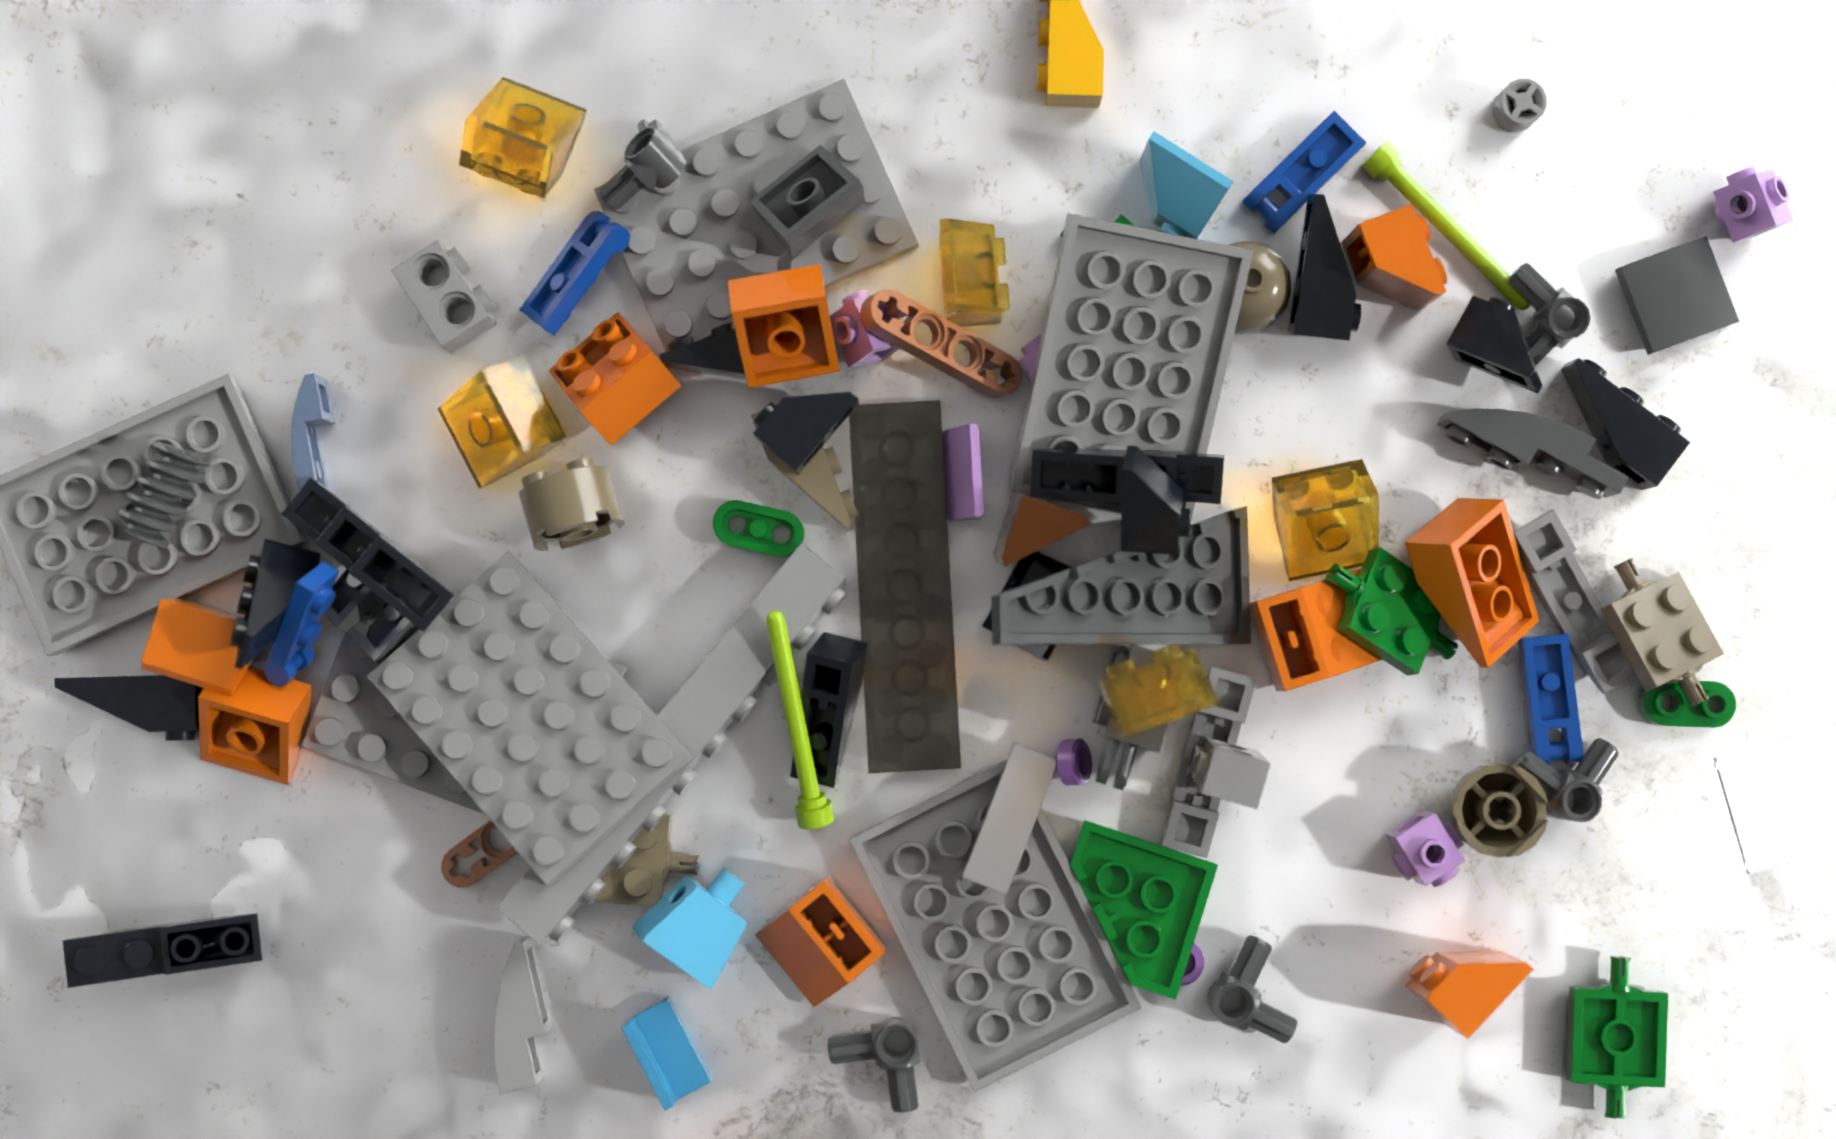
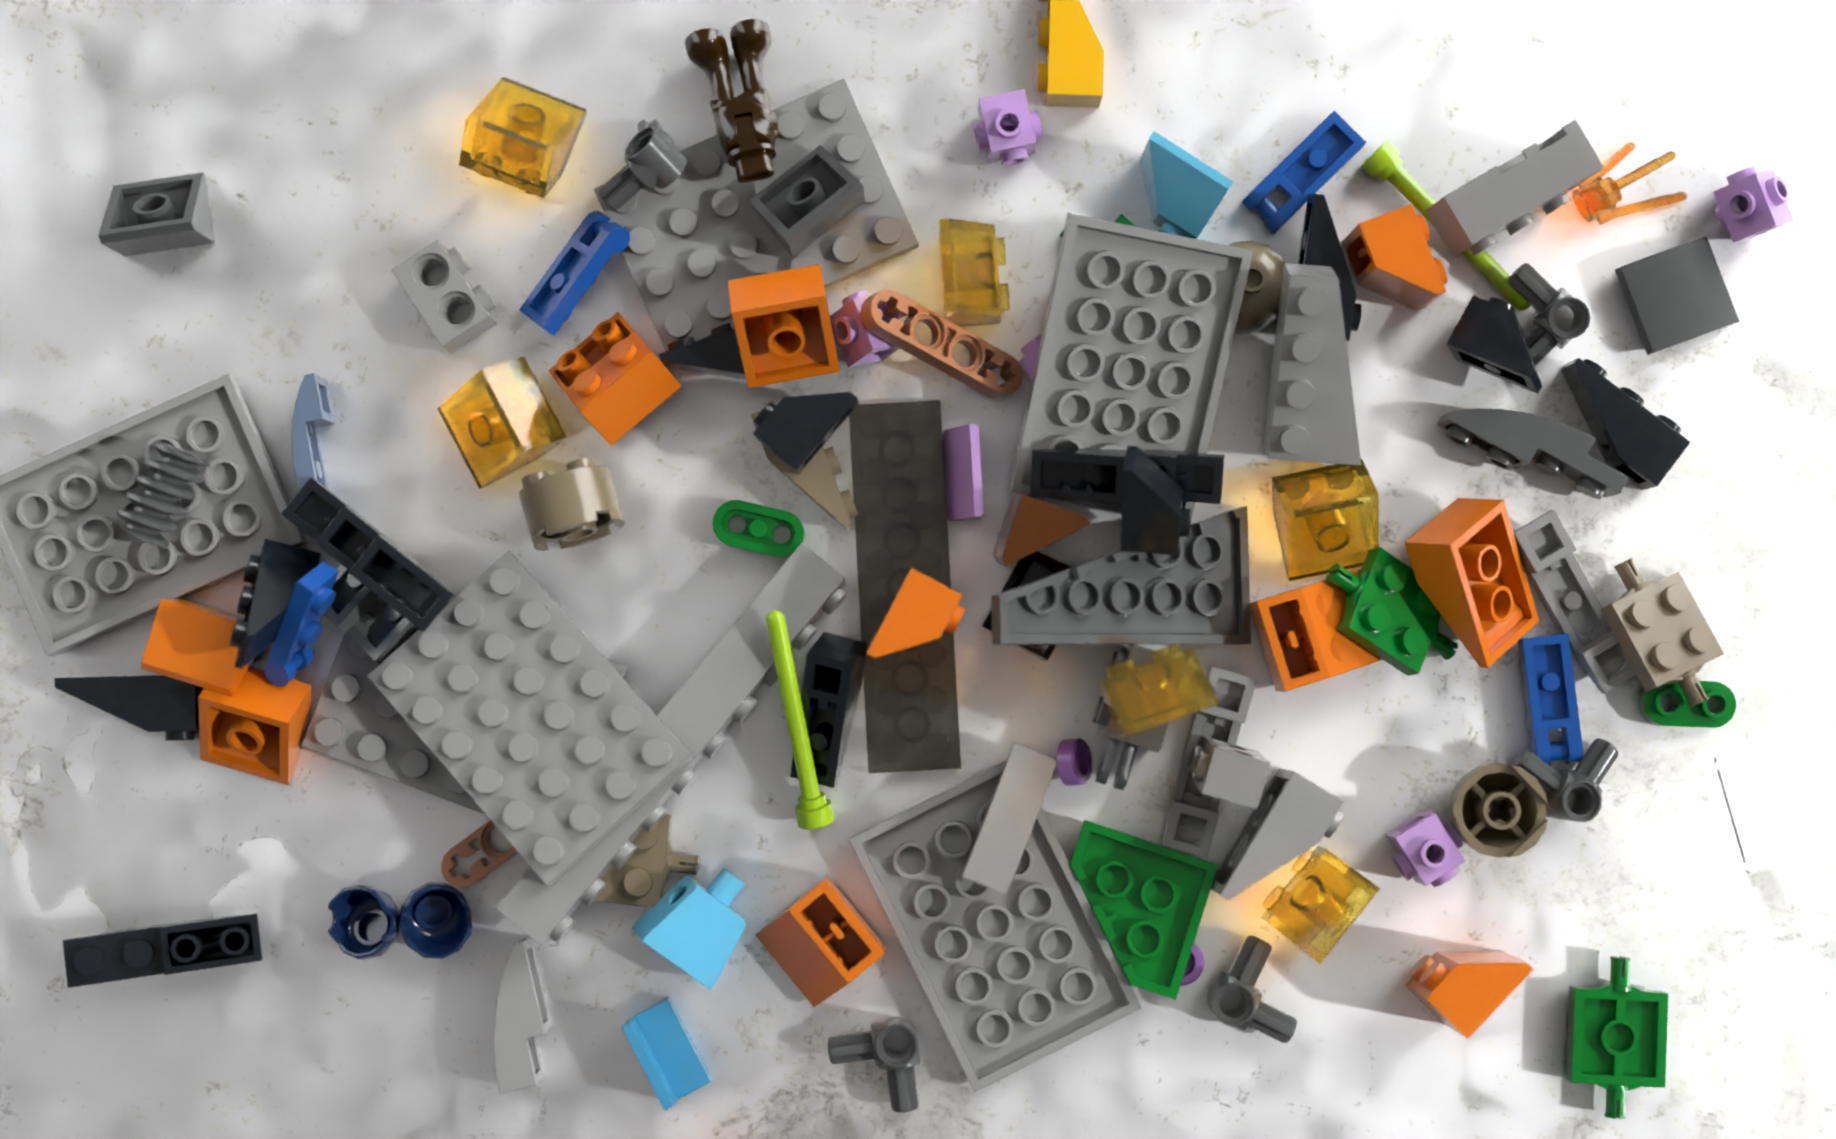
(158, 215): none -> dark grey slope
(364, 921): none -> dark blue hair
(435, 920): none -> dark blue hair
(744, 122): none -> dark brown piece
(917, 616): none -> orange slope
(1011, 113): none -> lavender brick
(1286, 824): none -> light grey slope
(1310, 378): none -> light grey wedge
(1318, 902): none -> clear yellow slope
(1514, 191): none -> light grey wedge
(1526, 98): light grey wheel -> none
(1598, 196): none -> clear orange plant

